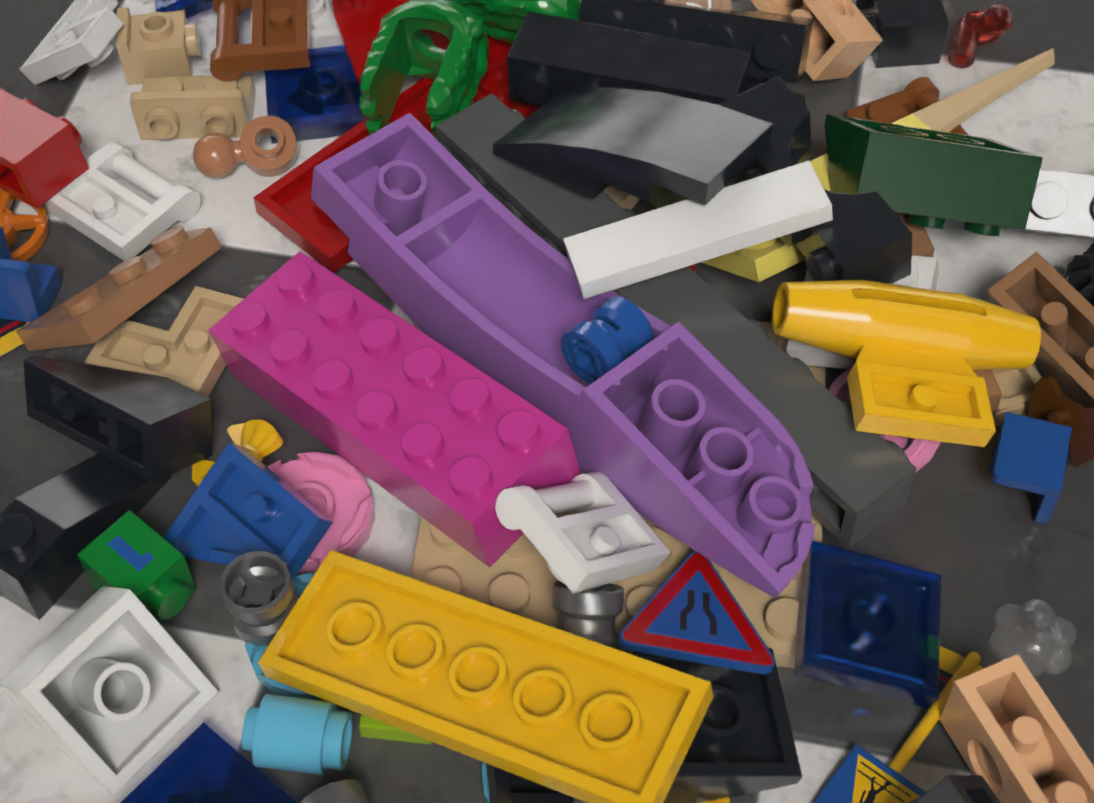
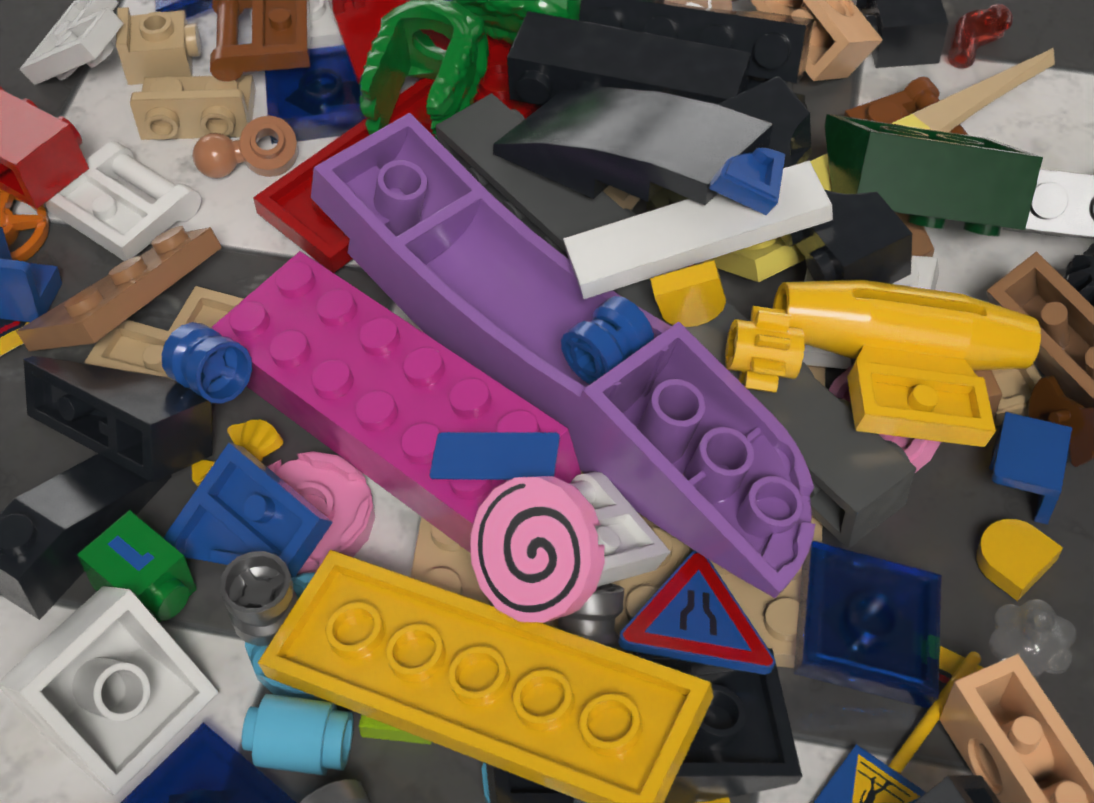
(206, 362): none -> blue wheel
(494, 455): none -> blue sticker
(536, 549): none -> bright pink tile
(690, 294): none -> yellow tile
(751, 179): none -> blue tile
(764, 349): none -> yellow gear
(1015, 555): none -> yellow tile

